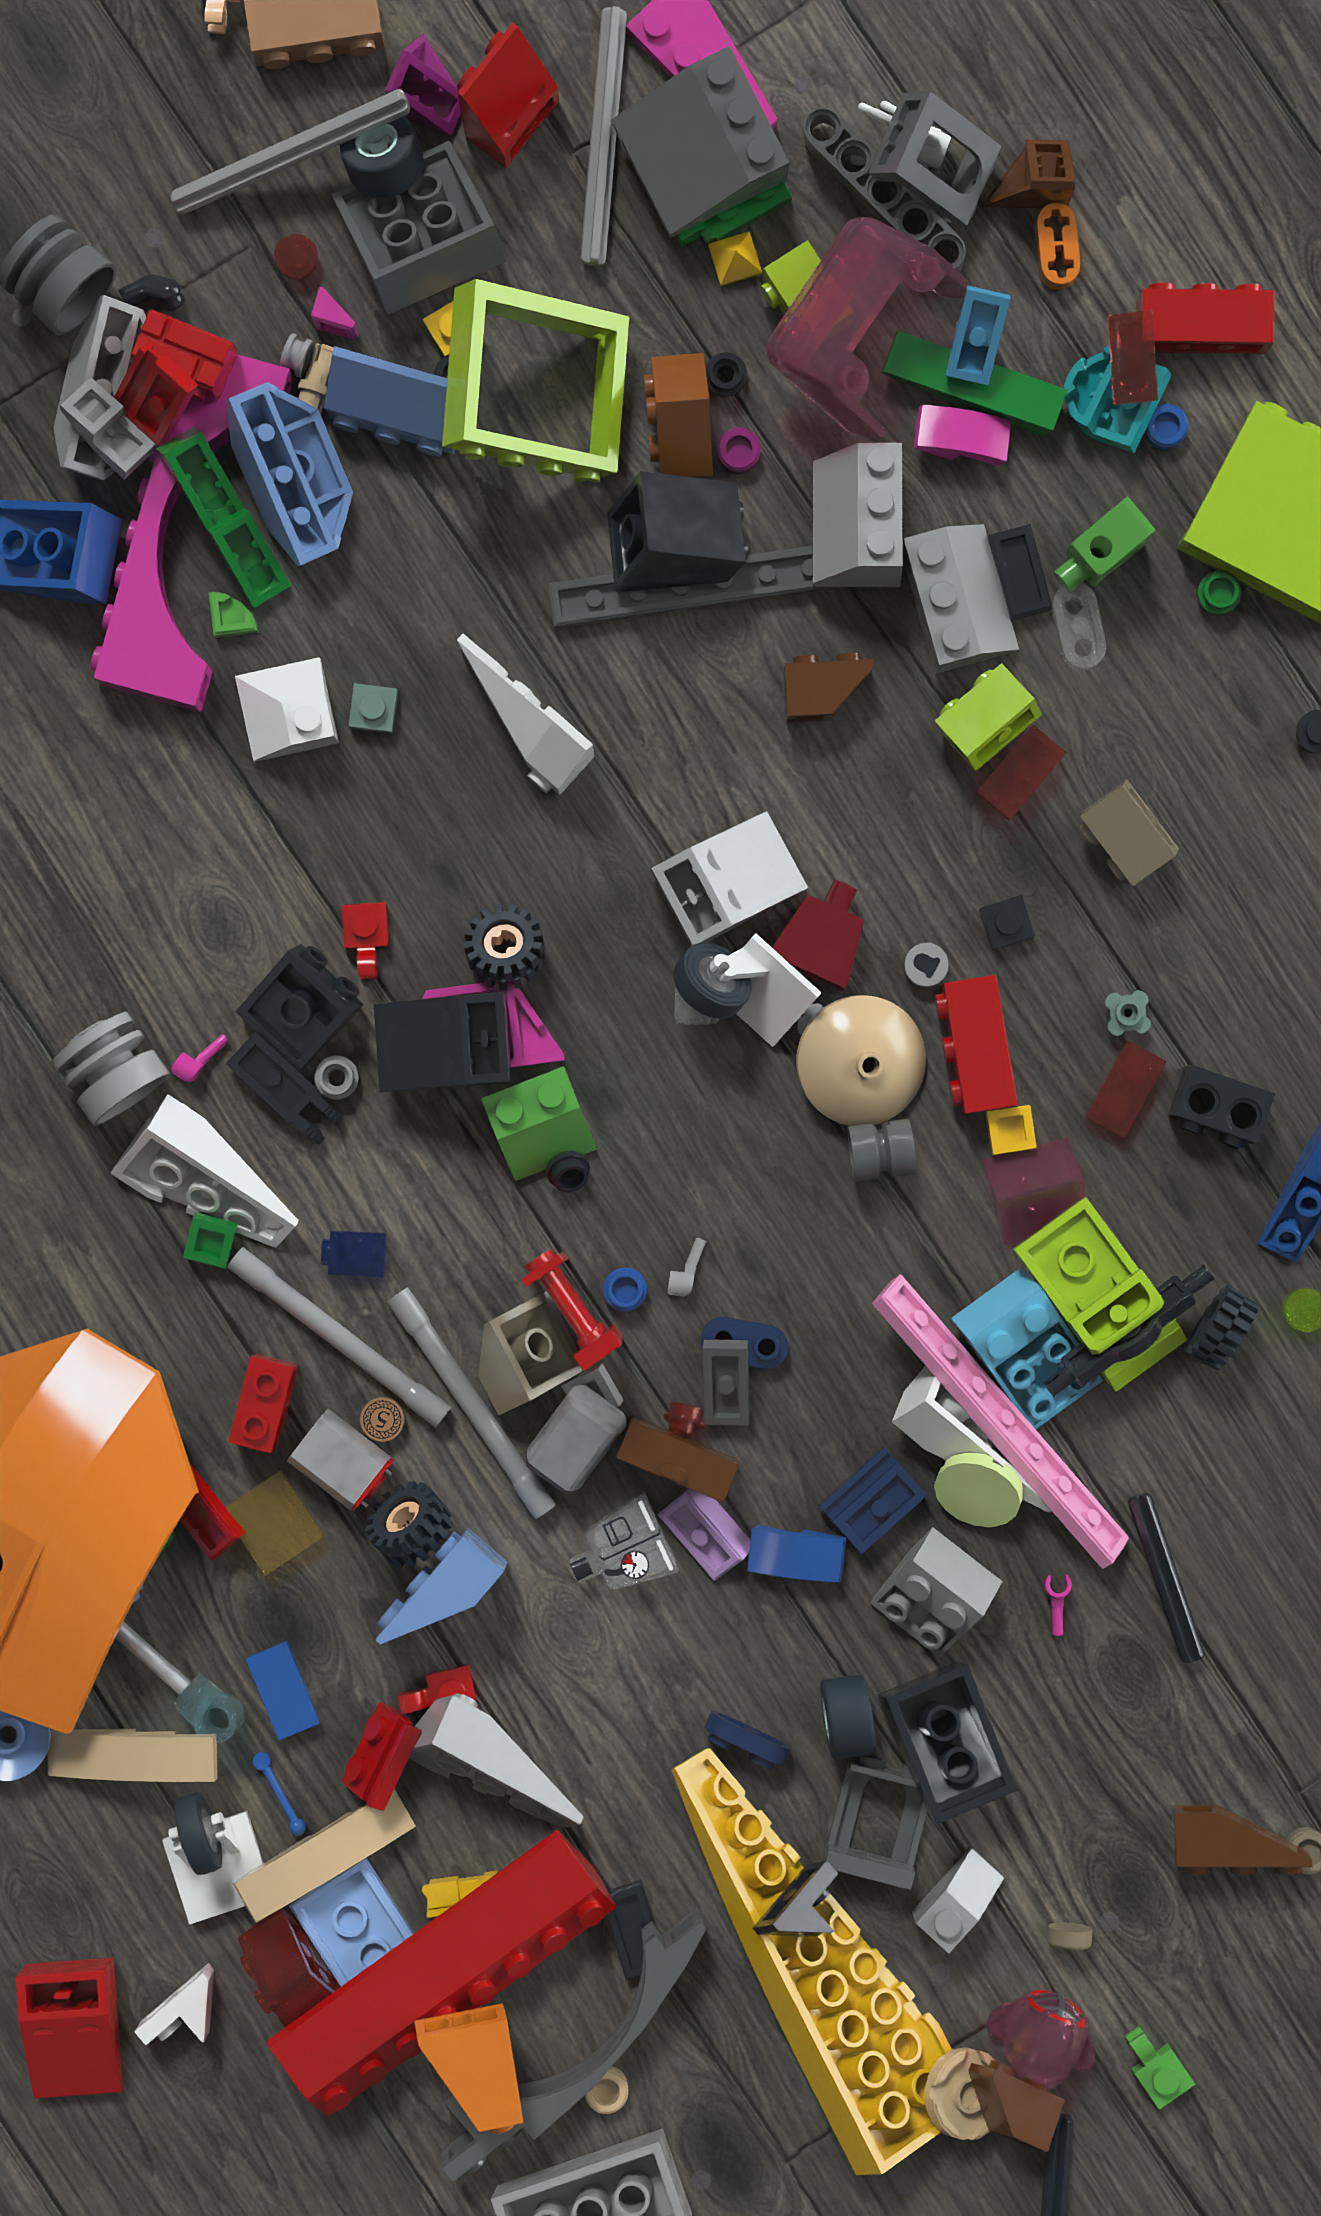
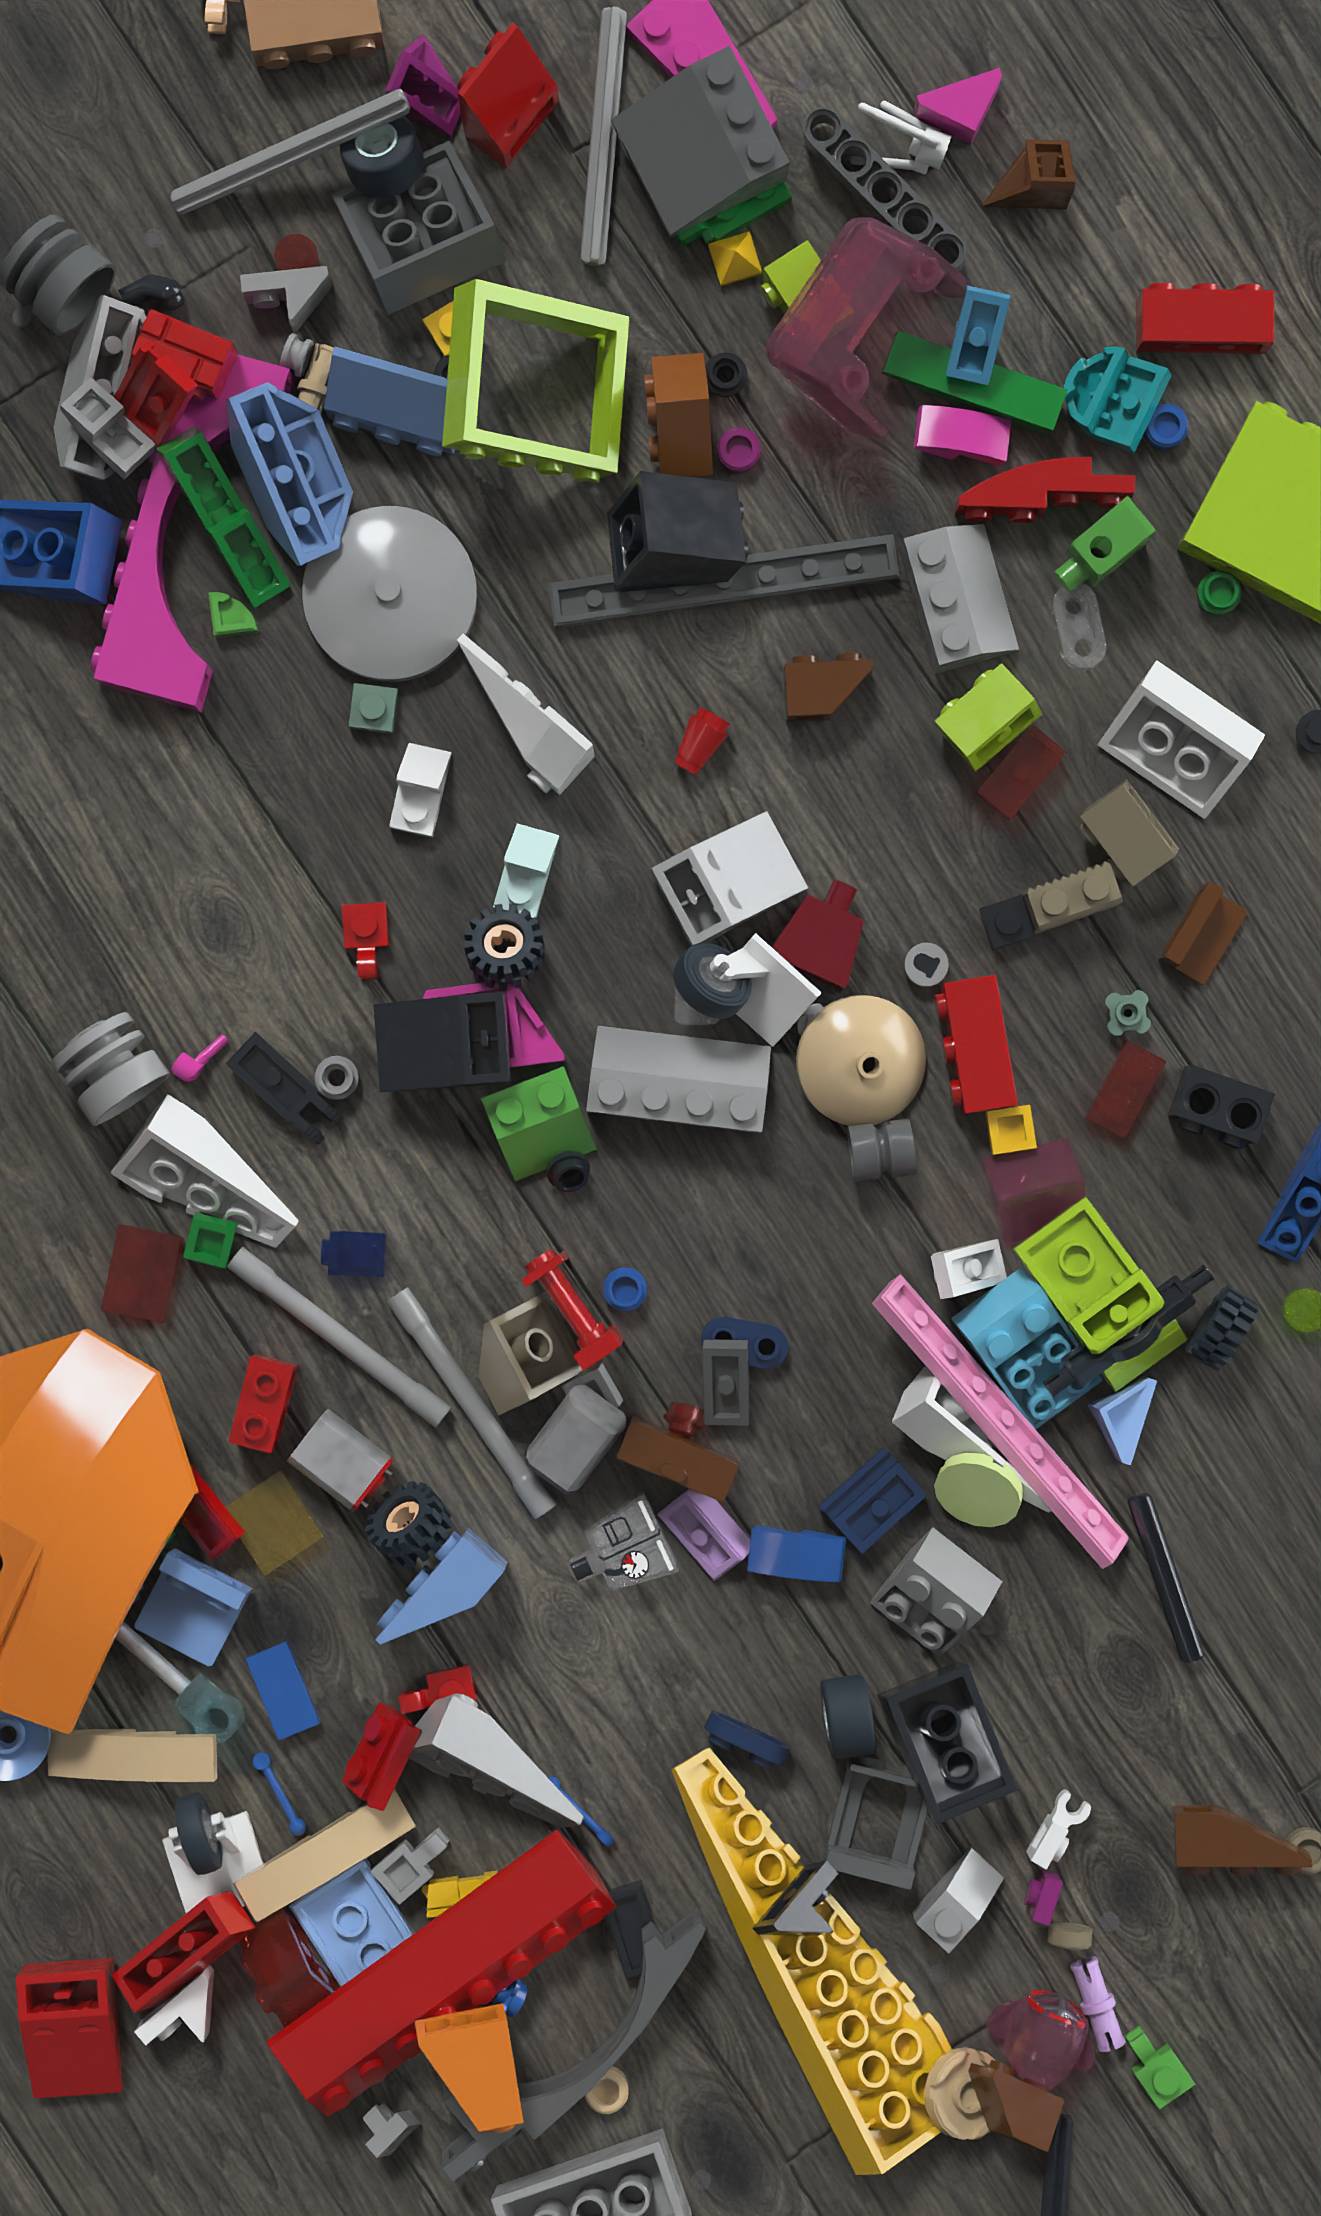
(142, 1273): none -> clear red plate
(183, 1951): none -> red brick
(192, 1607): none -> medium blue bracket
(287, 709): white slope -> none
(300, 287): none -> light grey slope
(300, 1005): black plate -> none
(331, 317): dark pink slope -> none
(382, 1419): medium nougat tile -> none
(389, 2129): none -> light grey tile
(391, 595): none -> light grey dish
(407, 1868): none -> light grey plate
(420, 790): none -> white slope
(511, 1997): none -> blue plate
(526, 869): none -> light aqua slope
(604, 1836): none -> blue hinge
(679, 1079): none -> light grey slope
(682, 1282): light grey hand -> none
(701, 739): none -> red cone
(858, 517): light grey slope -> none
(902, 145): dark grey panel -> none
(959, 106): none -> dark pink slope
(968, 1268): none -> white slope
(1020, 572): black tile -> none
(1025, 490): none -> red slope
(1043, 1896): none -> magenta plate
(1051, 1837): none -> white plate
(1057, 1603): dark pink hand -> none
(1067, 245): orange beam -> none
(1072, 897): none -> dark tan brick
(1097, 2004): none -> lavender pin
(1123, 1416): none -> light blue slope
(1132, 357): clear red plate -> none
(1181, 740): none -> white slope
(1203, 934): none -> reddish brown panel

